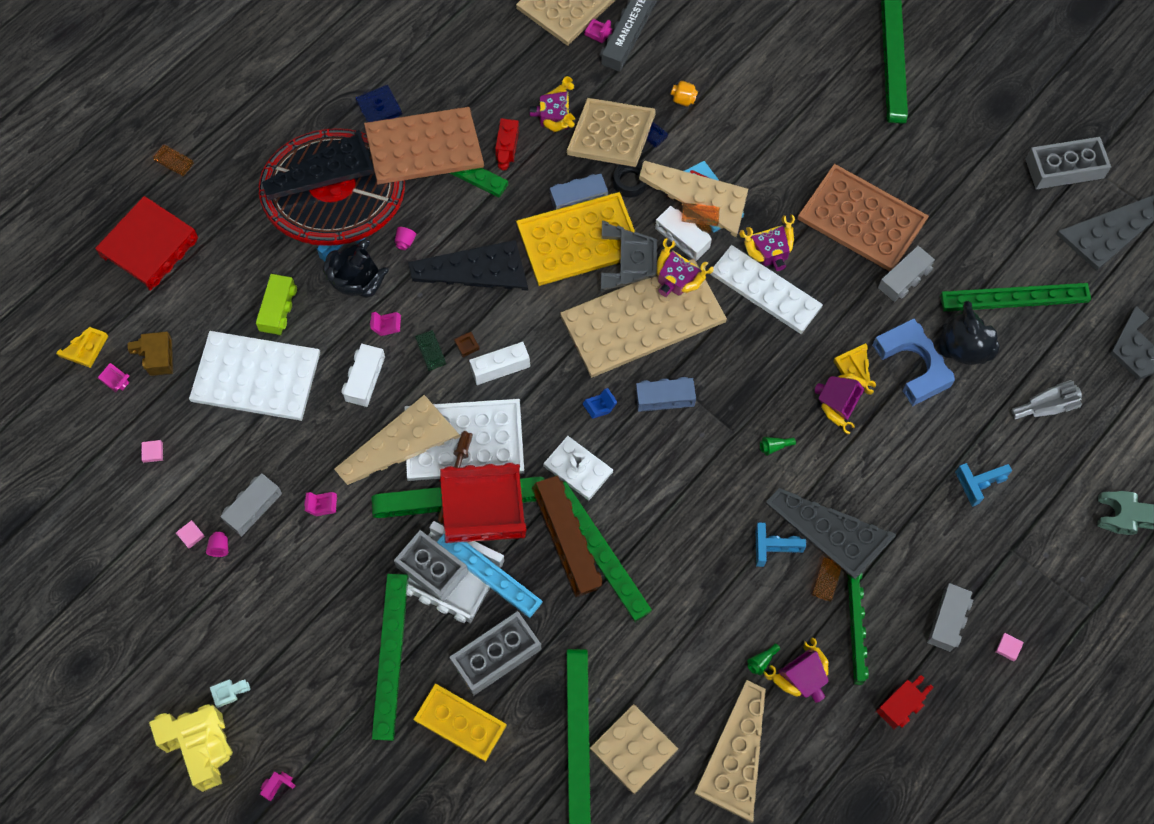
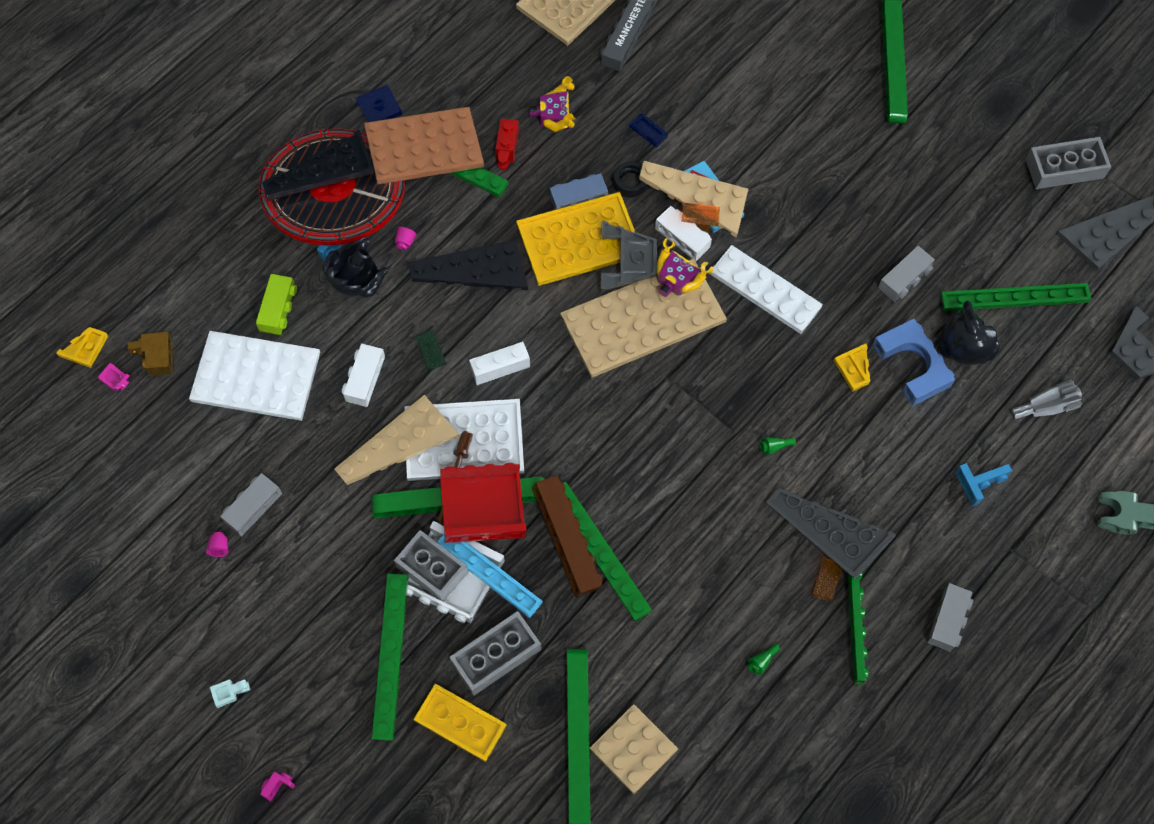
(147, 242): red panel -> none
(152, 451): bright pink tile -> none
(173, 160): clear orange tile -> none
(190, 534): bright pink tile -> none
(200, 740): light yellow brick -> none
(320, 504): dark pink bracket -> none
(386, 323): dark pink bracket -> none
(466, 344): reddish brown plate -> none
(578, 468): white plate -> none
(598, 30): dark pink bracket -> none
(600, 404): blue bracket -> none
(611, 132): tan plate -> none
(665, 394): sand blue brick -> none
(684, 93): light orange head -> none
(735, 761): tan wing -> none
(771, 245): torso -> none
(774, 544): dark azure bracket -> none
(804, 674): magenta torso -> none
(841, 396): magenta torso -> none
(863, 217): nougat plate -> none
(903, 703): red hinge -> none
(1009, 647): bright pink tile -> none

